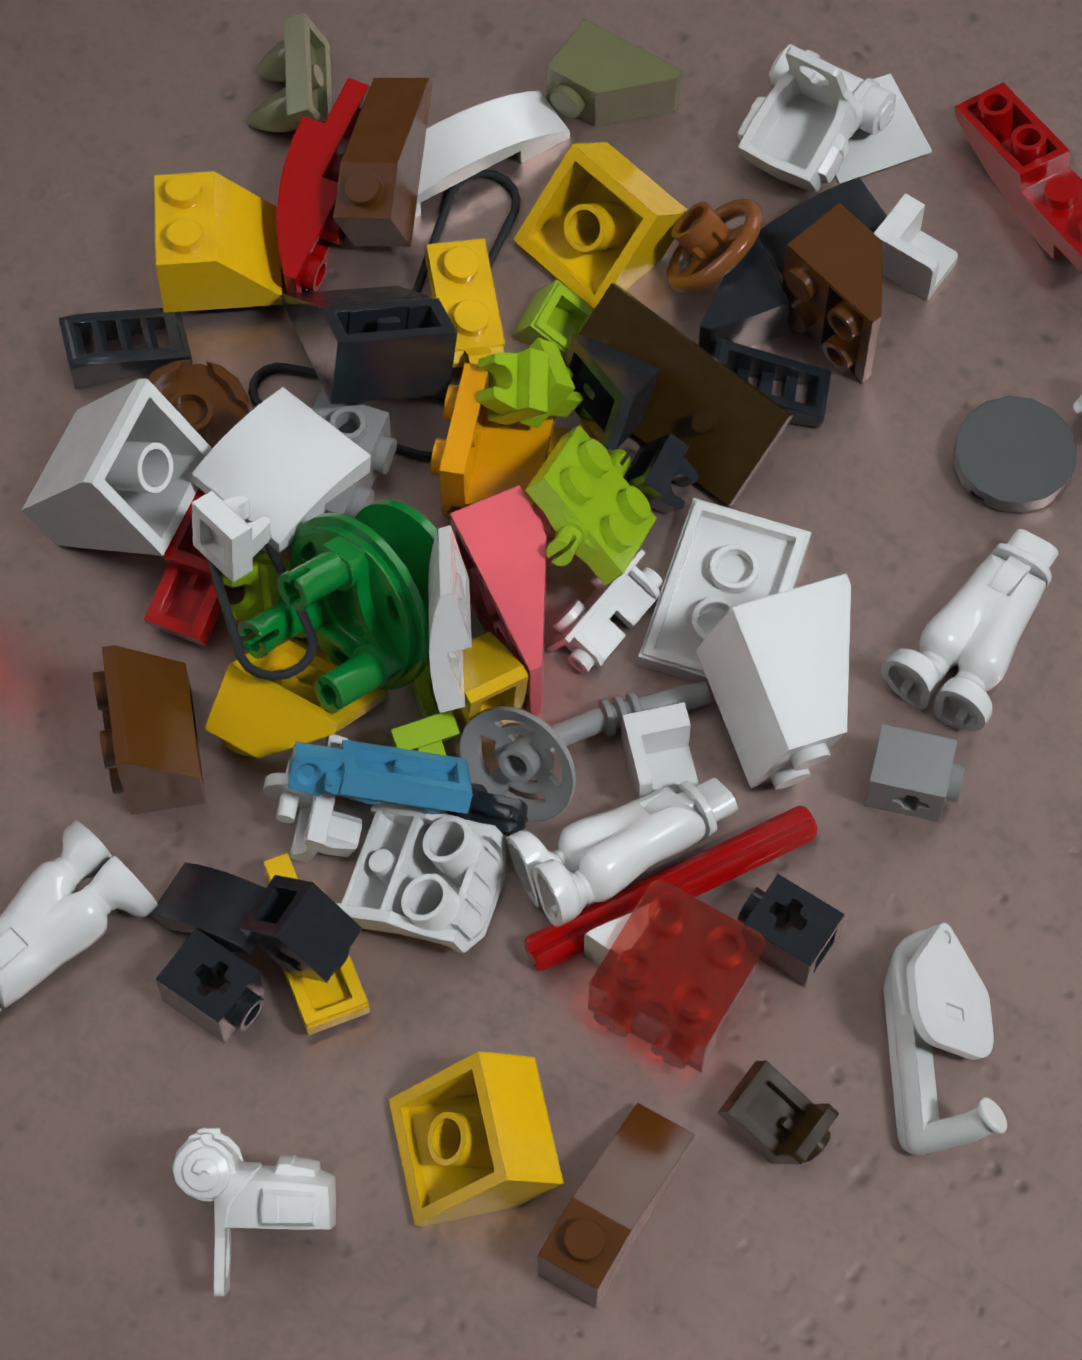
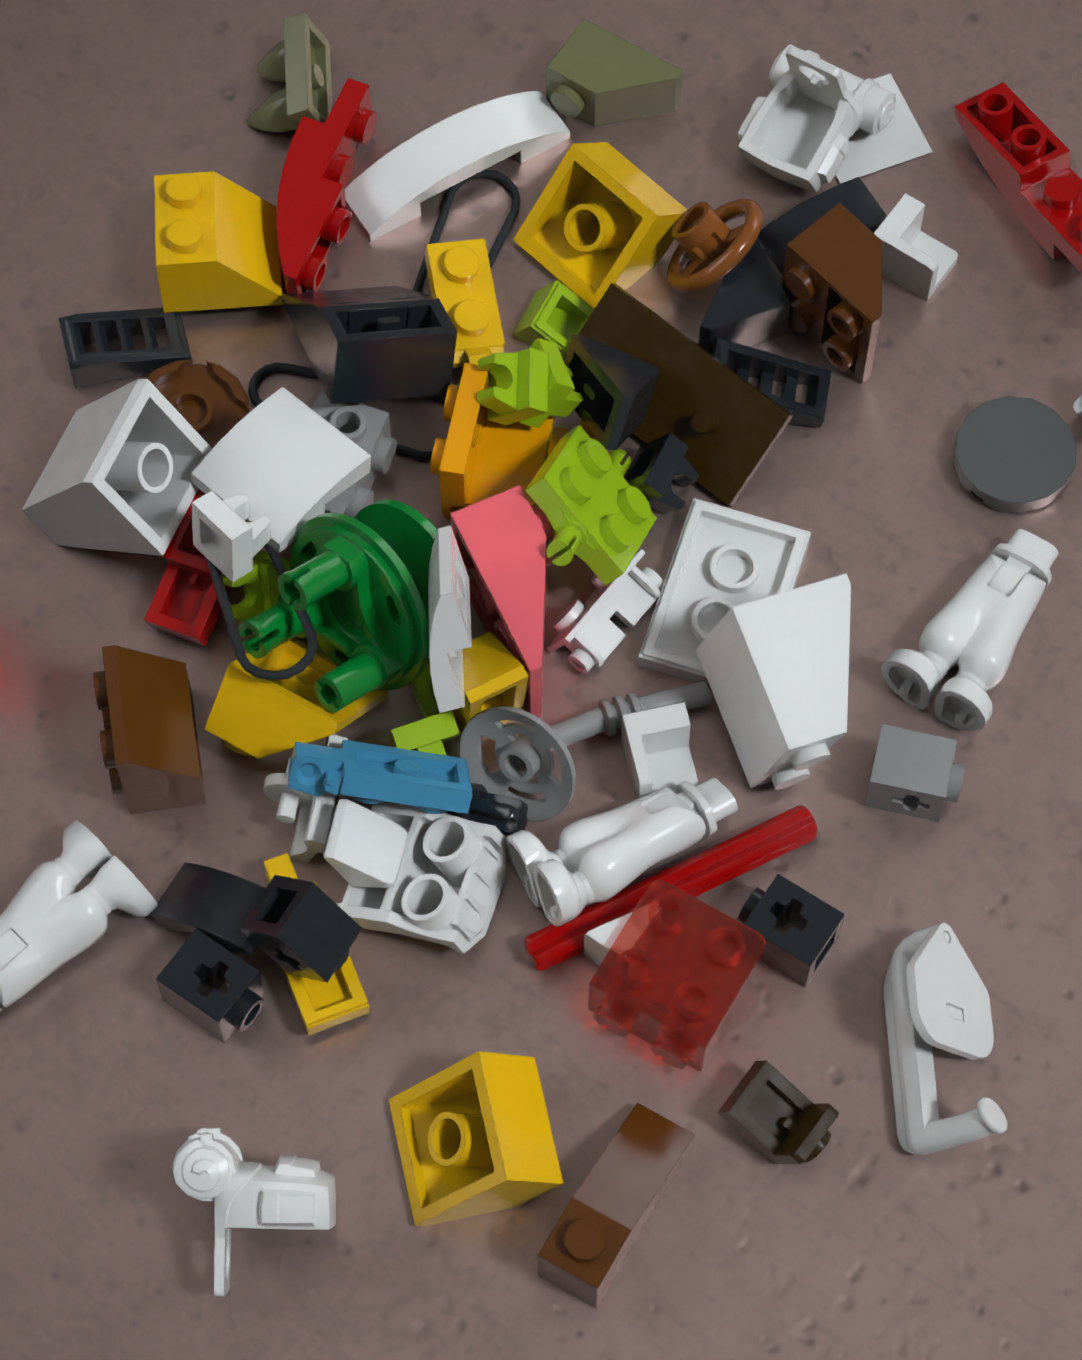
(364, 846): none -> white slope
(384, 164): reddish brown slope -> none

